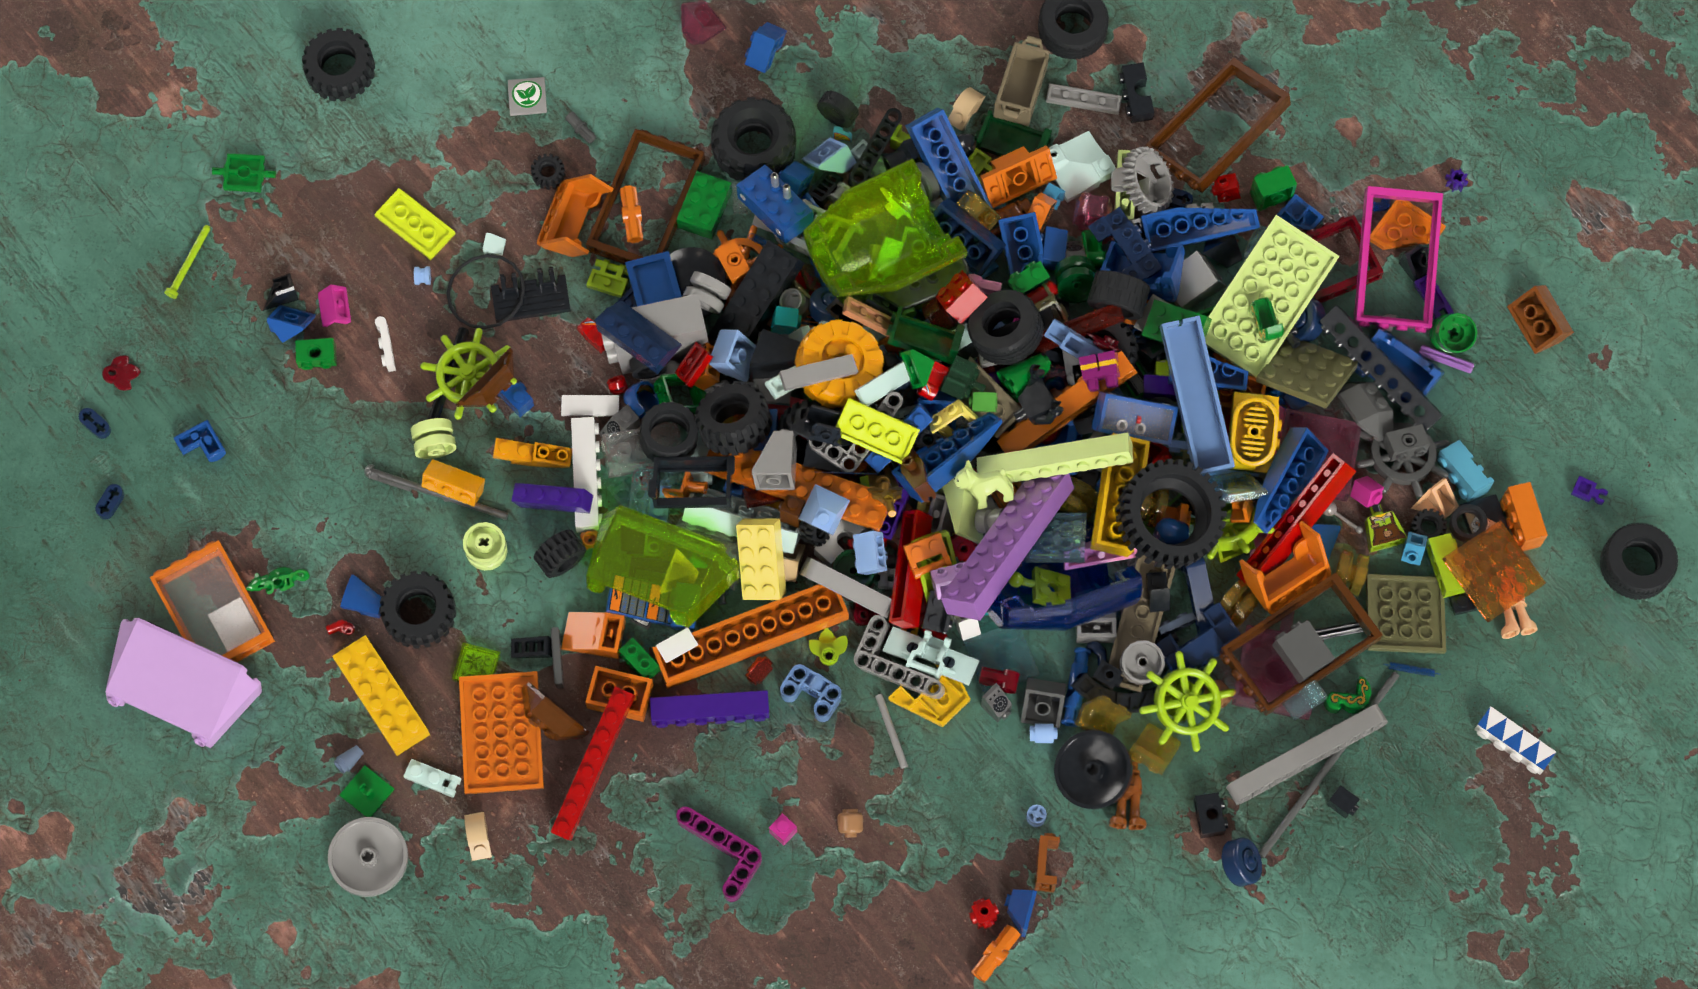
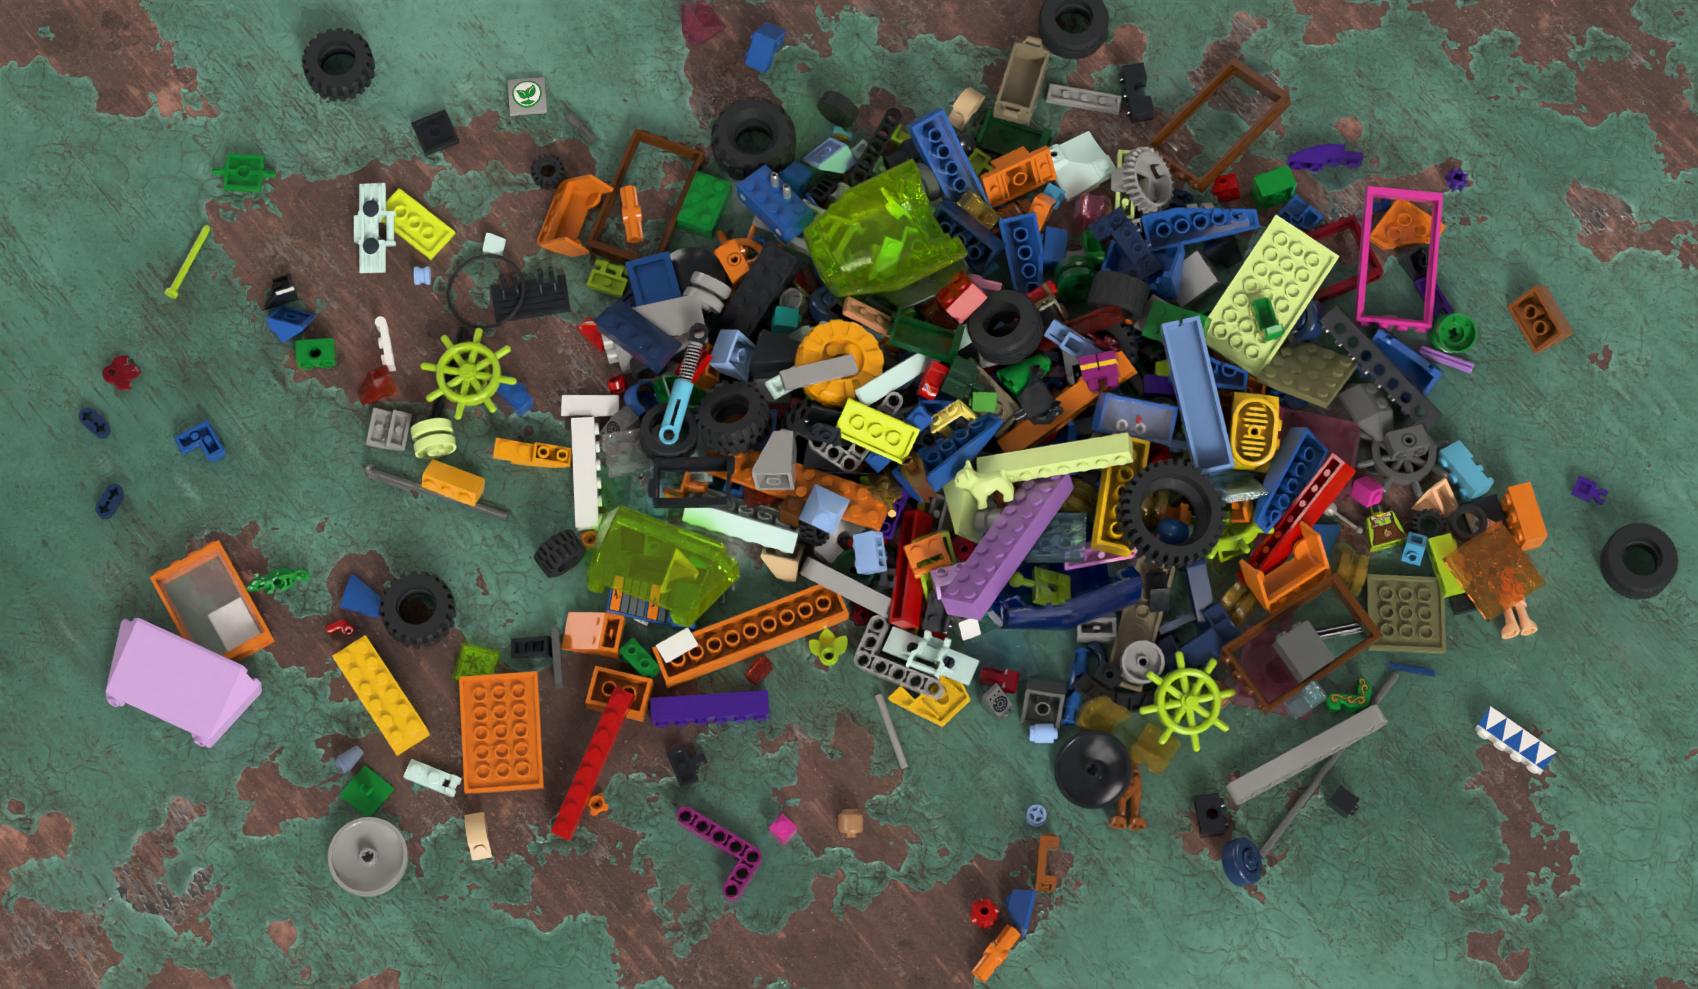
(334, 305): dark pink panel -> none
(366, 228): none -> light aqua piece
(376, 385): none -> clear red slope
(388, 429): none -> light grey slope
(435, 132): none -> black plate
(474, 546): yellowish green wheel -> none
(491, 383): reddish brown wedge -> none
(549, 716): reddish brown wedge -> none
(552, 498): dark purple brick -> none
(599, 798): none -> orange plate
(682, 386): none -> piece
(685, 765): none -> black hinge
(761, 558): light yellow brick -> none
(814, 685): medium blue beam -> none
(917, 367): green slope -> none
(1028, 279): green brick -> none
(1317, 156): none -> dark purple slope

